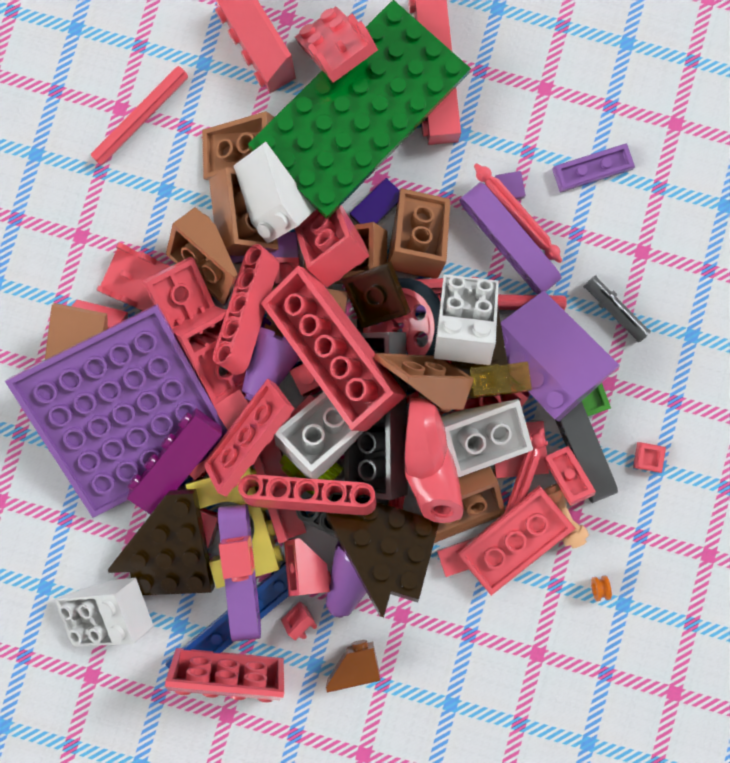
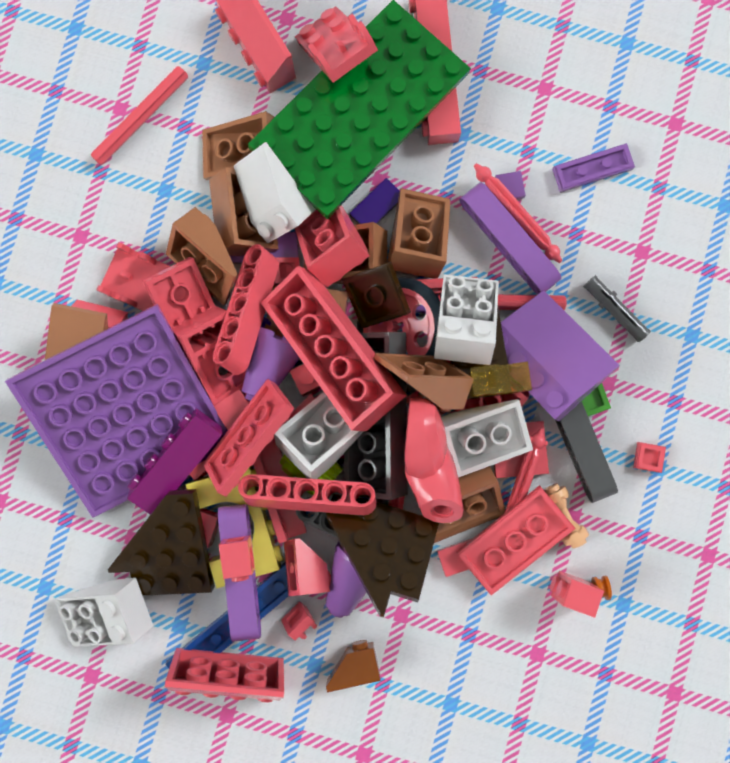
(569, 475): coral plate -> none
(576, 593): none -> coral brick

